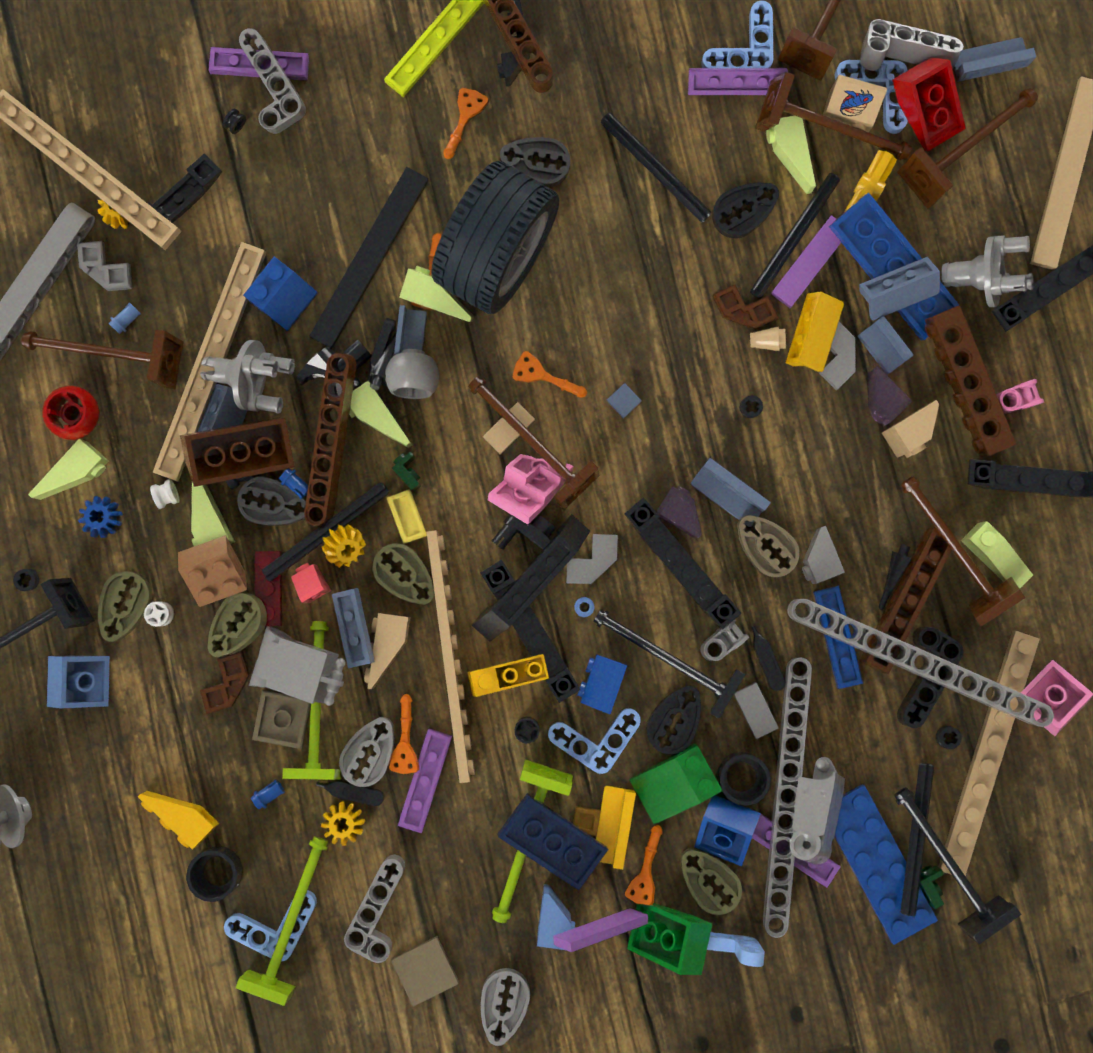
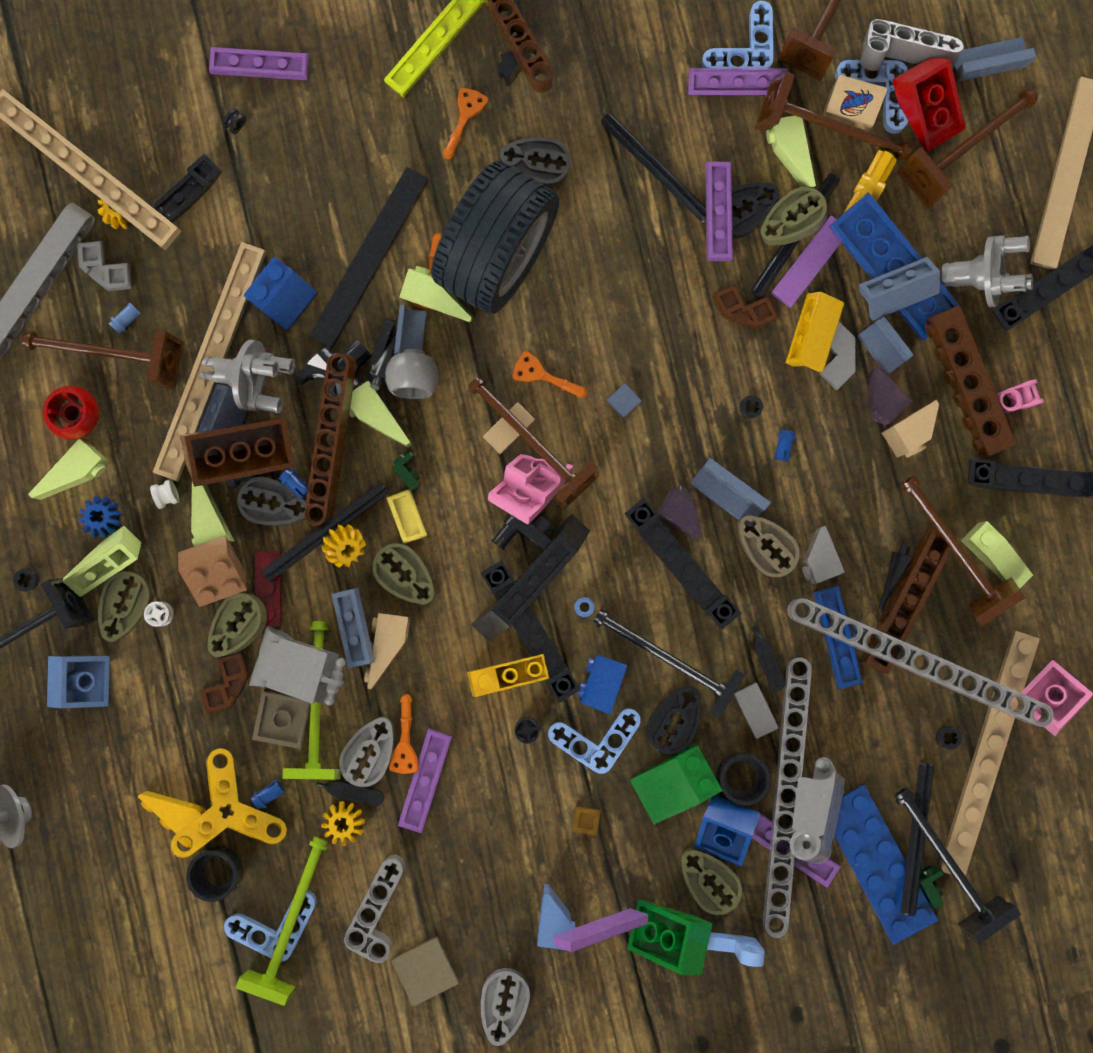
(104, 561): none -> yellowish green slope
(222, 794): none -> yellow piece
(269, 78): light grey beam -> none
(309, 583): coral slope -> none
(452, 667): tan plate -> none
(545, 779): lime tile -> none
(552, 841): dark blue tile -> none
(603, 556): light grey tile -> none
(615, 823): yellow panel -> none
(645, 876): orange piece -> none
(718, 211): none -> medium lavender tile
(726, 639): light grey piece -> none
(769, 339): tan cone -> none
(784, 445): none -> blue pin
(789, 205): none -> olive piece
(935, 647): black beam -> none

